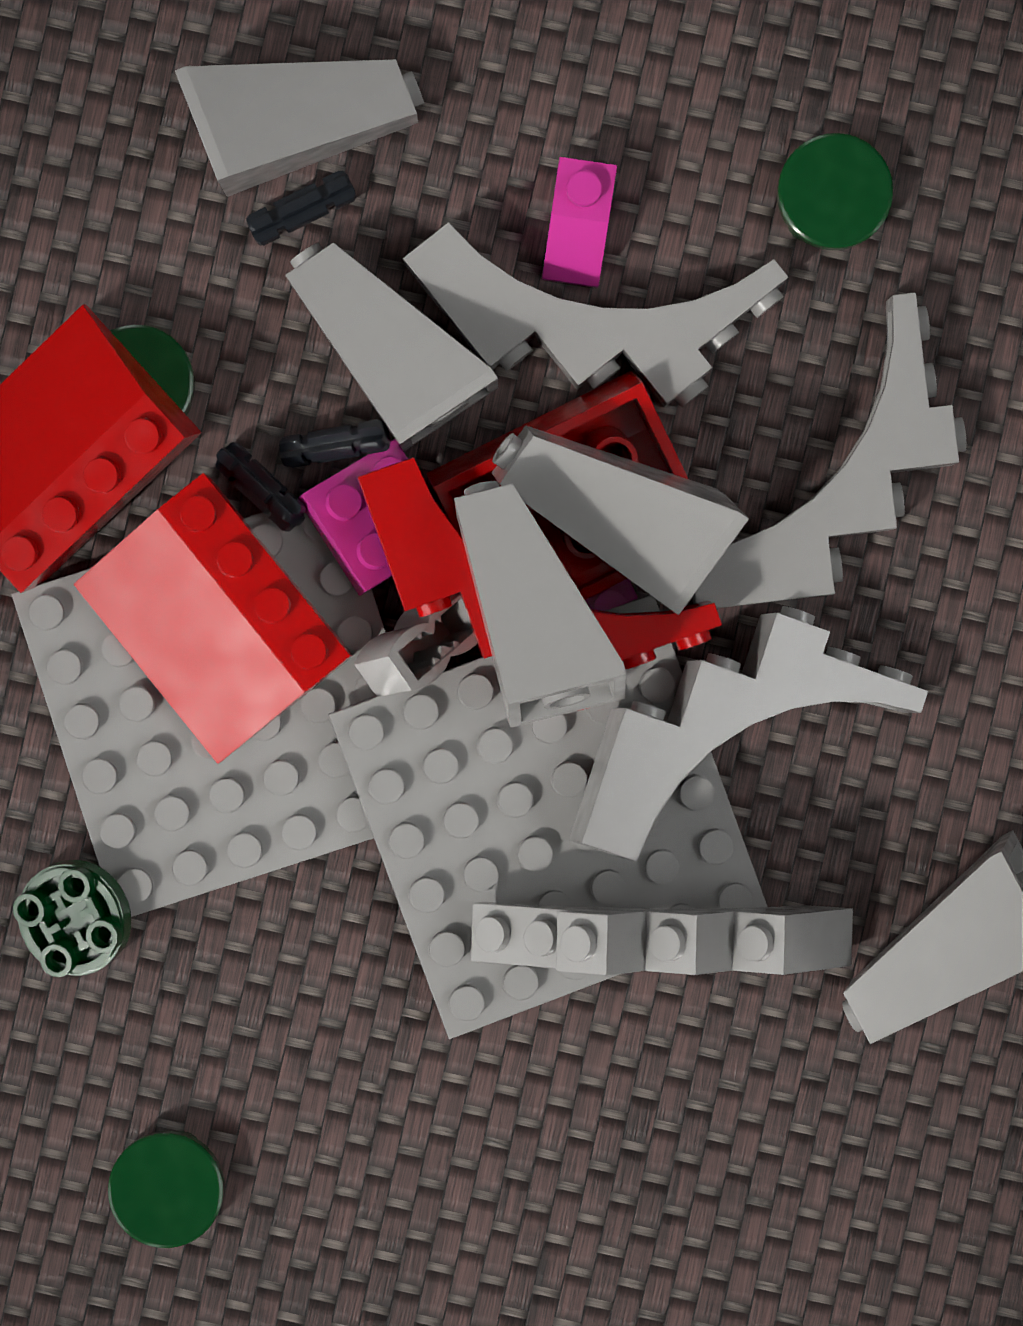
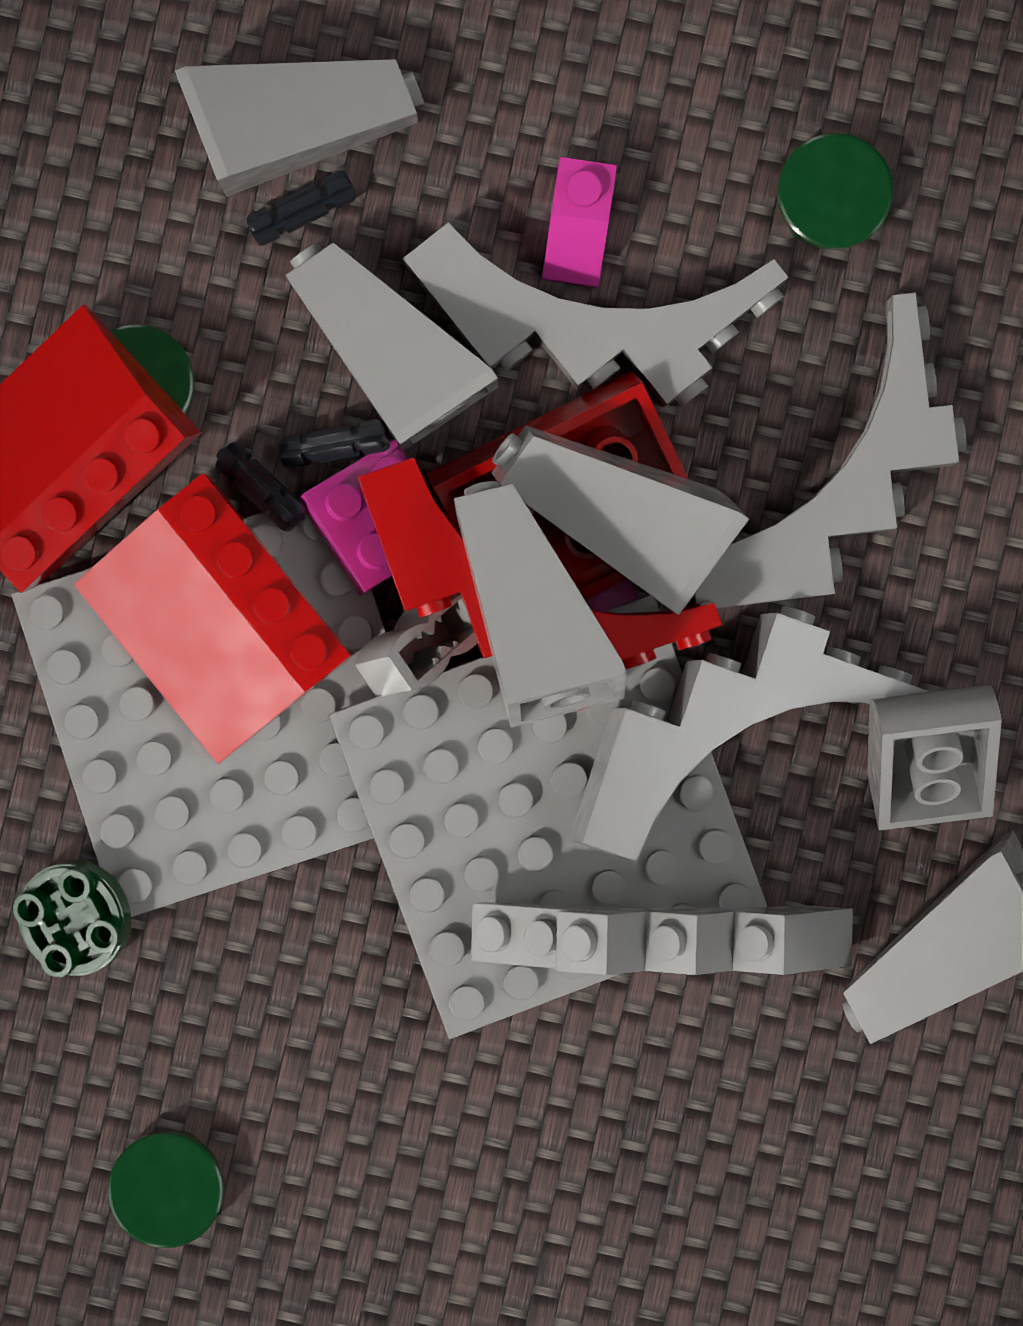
(933, 756): none -> light grey brick

